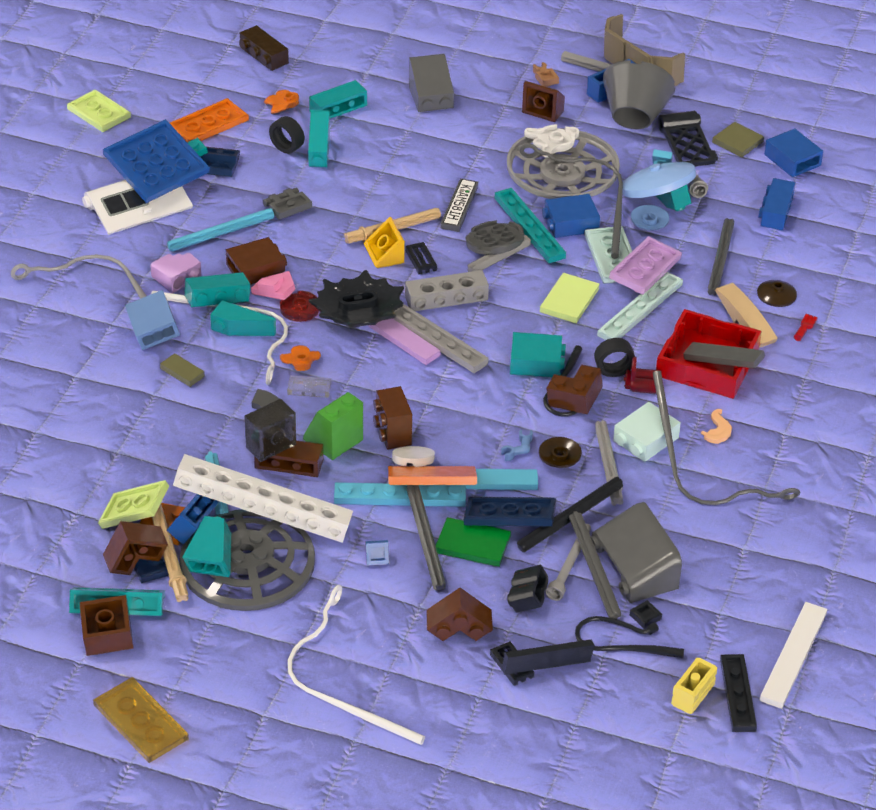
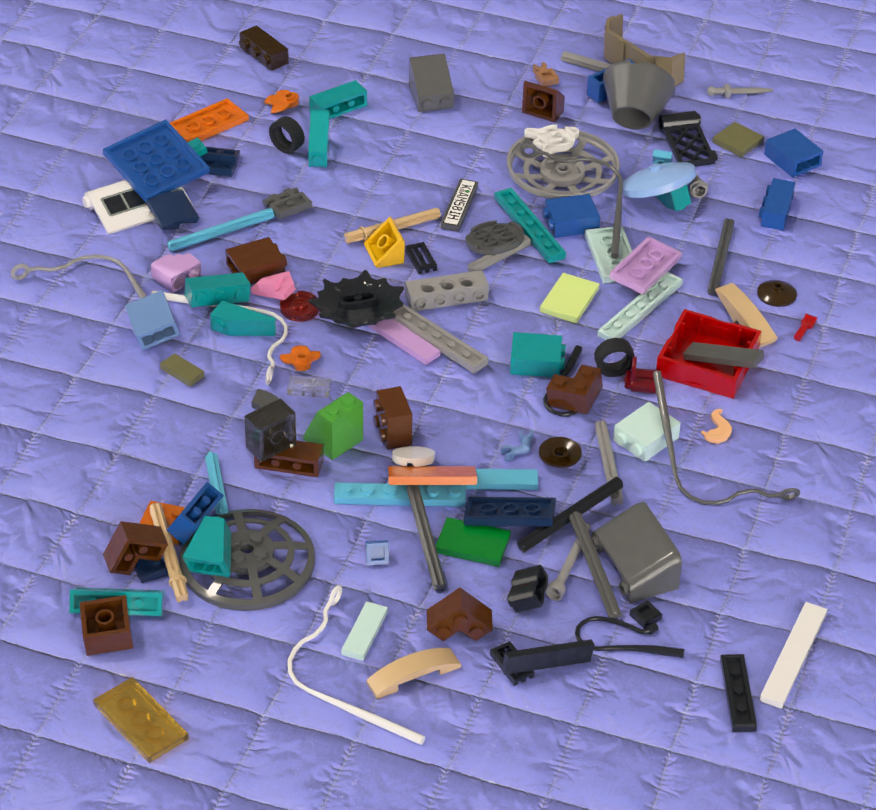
(98, 110): yellowish green tile -> none
(133, 504): yellowish green tile -> none
(172, 209): none -> dark blue slope
(262, 498): white brick -> none
(364, 631): none -> light aqua tile
(410, 667): none -> tan slope
(649, 217): medium blue dish -> none
(694, 685): light yellow brick -> none
(727, 90): none -> light grey sword

